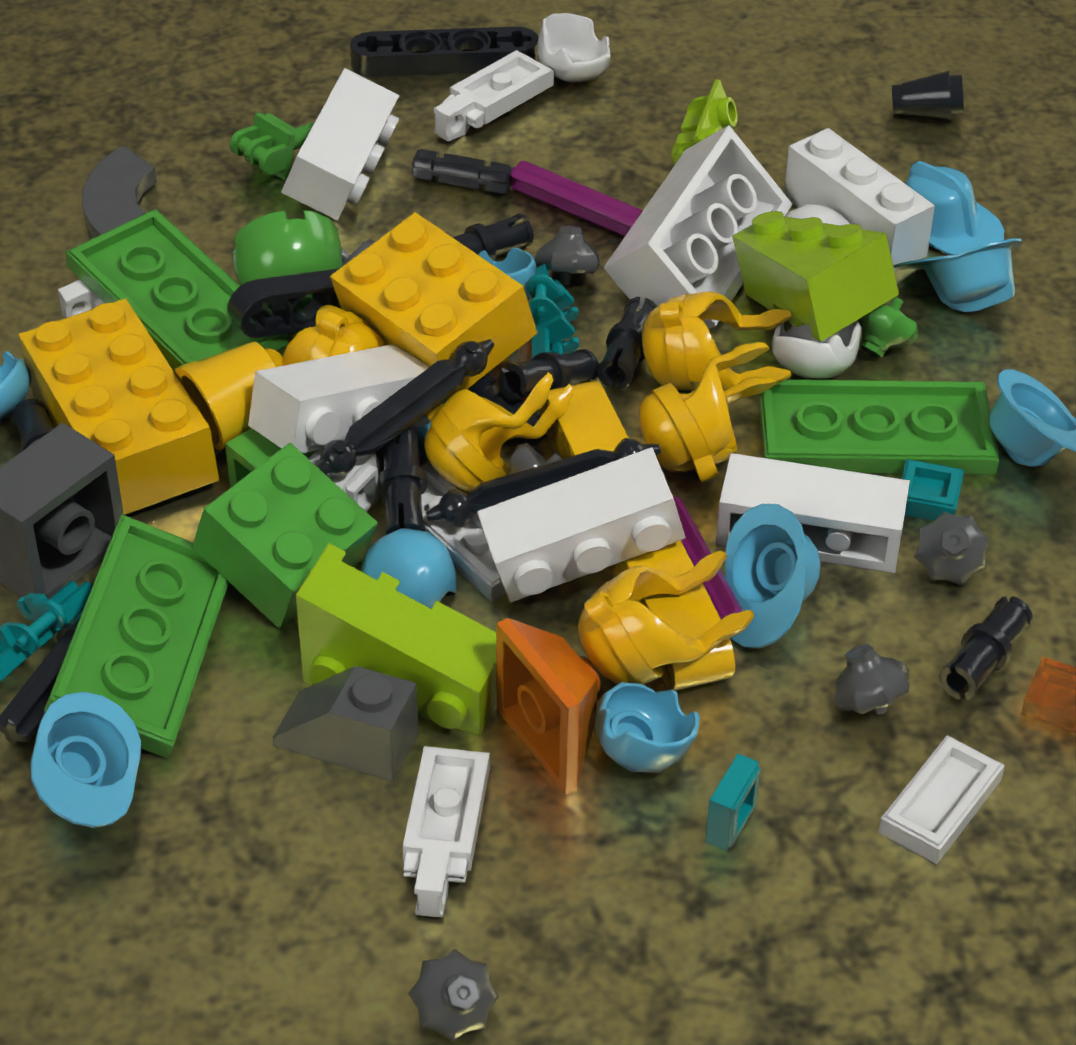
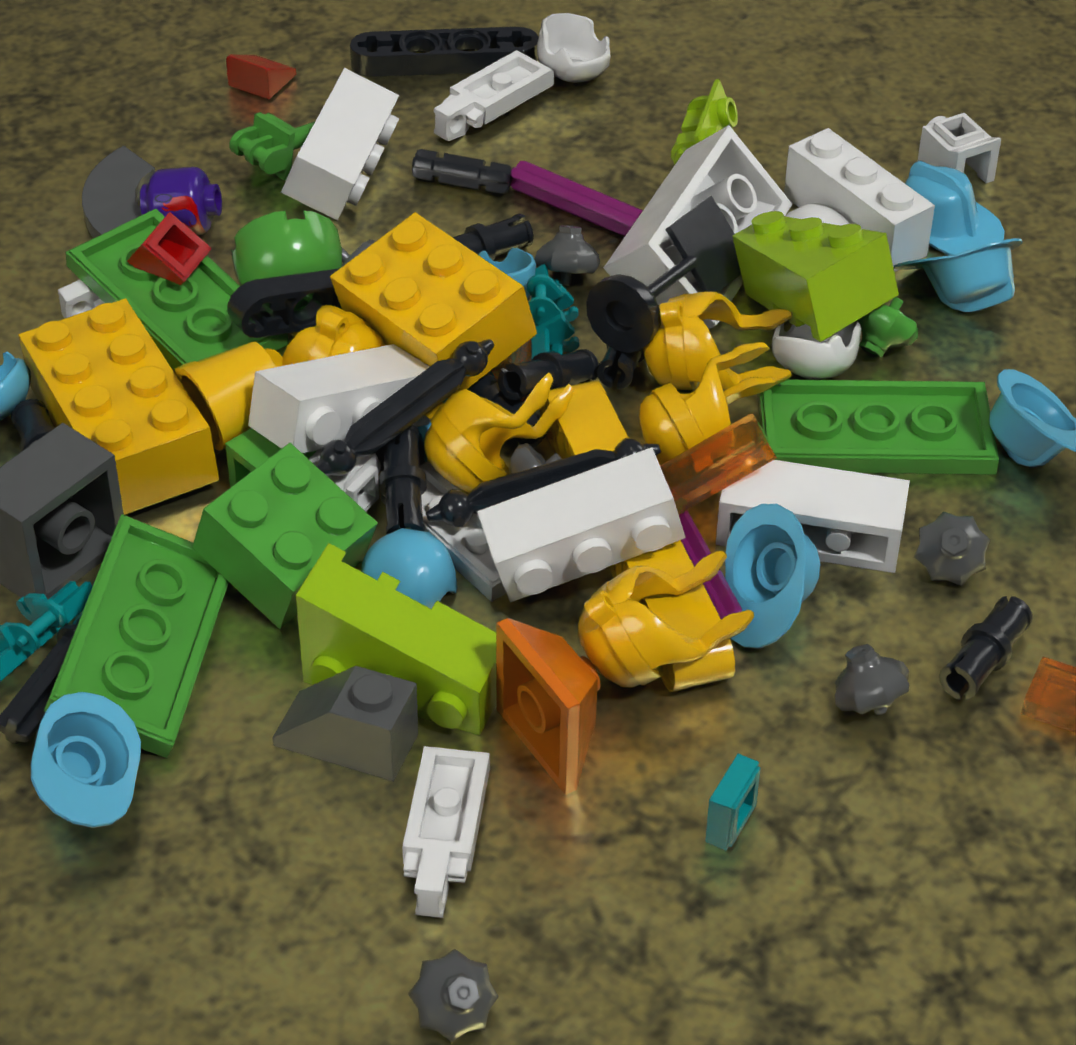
(170, 251): none -> red slope
(185, 194): none -> dark purple head
(257, 74): none -> red slope
(626, 310): none -> black piece
(644, 727): medium azure hair -> none
(717, 462): none -> clear orange tile
(930, 97): black cone -> none
(931, 489): teal tile -> none
(941, 799): white tile -> none
(957, 141): none -> white window

